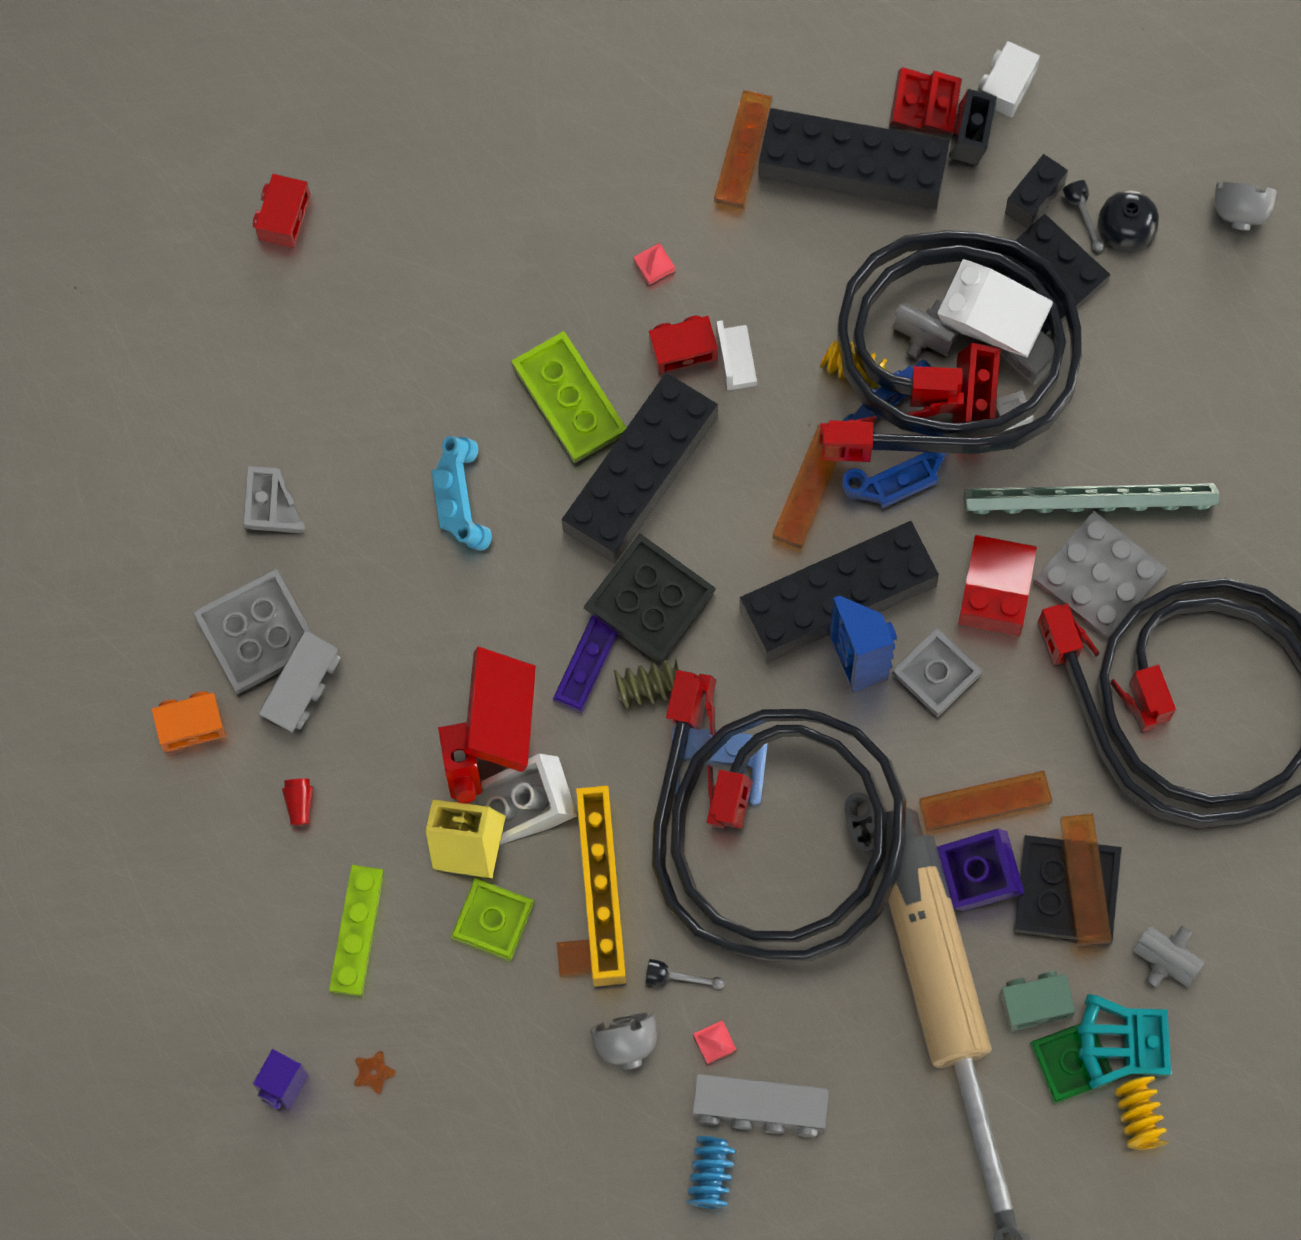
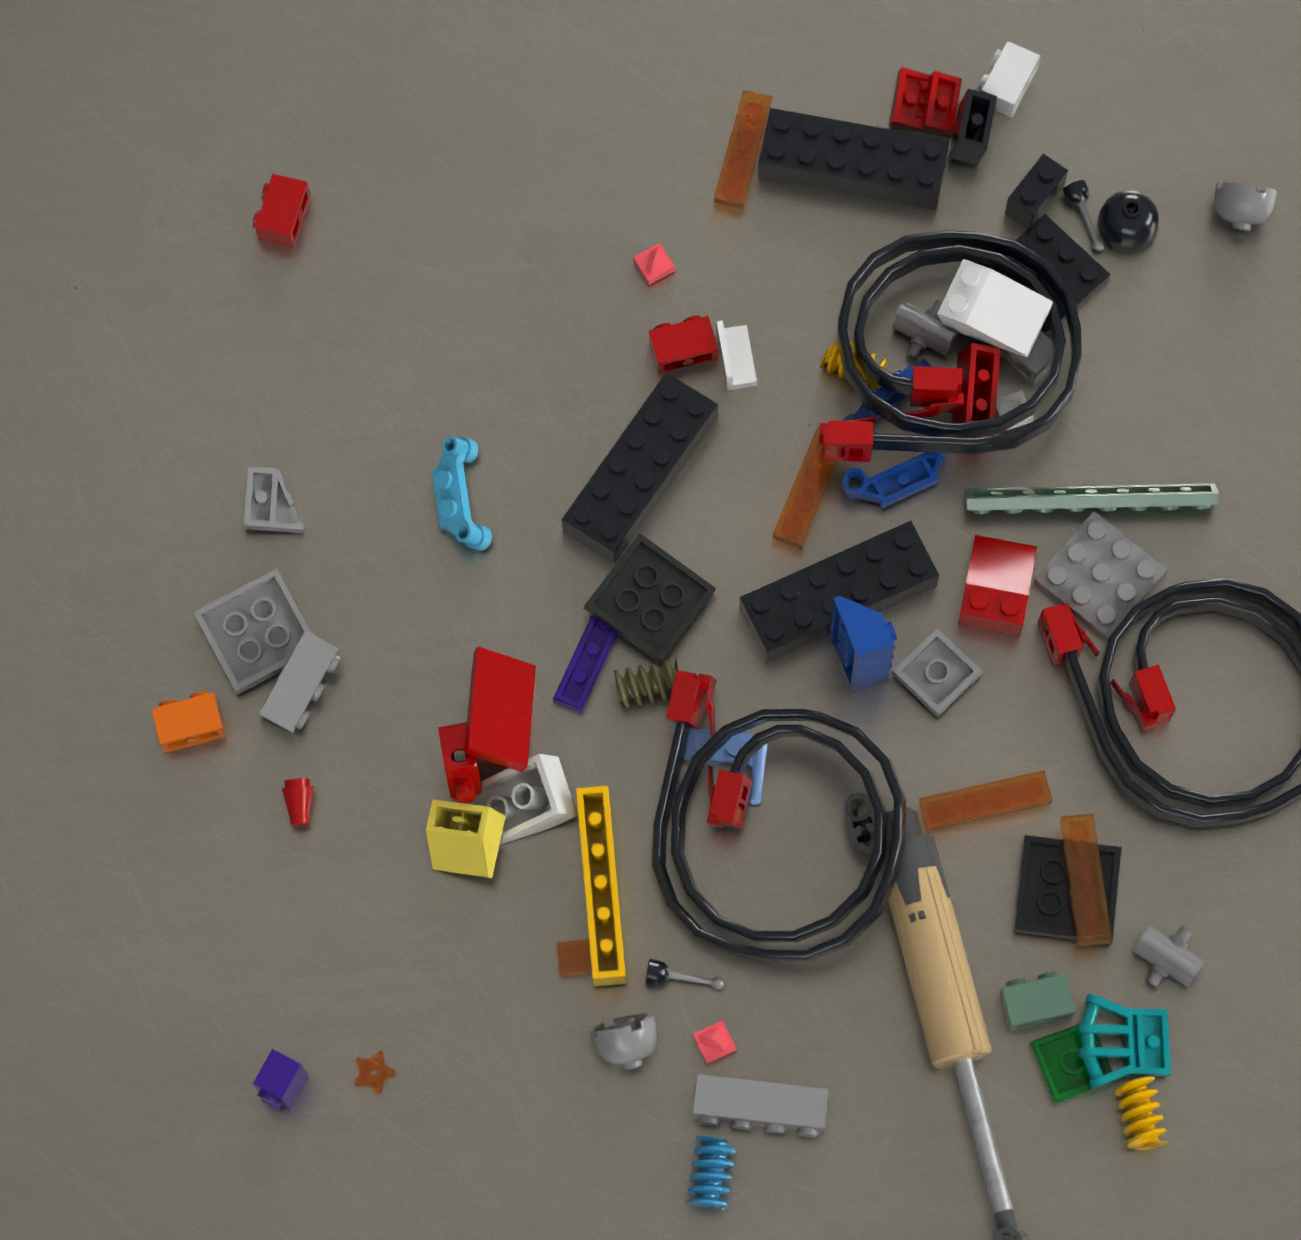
(356, 931): lime plate -> none
(492, 919): lime tile -> none
(569, 397): lime plate -> none
(980, 870): dark purple brick -> none

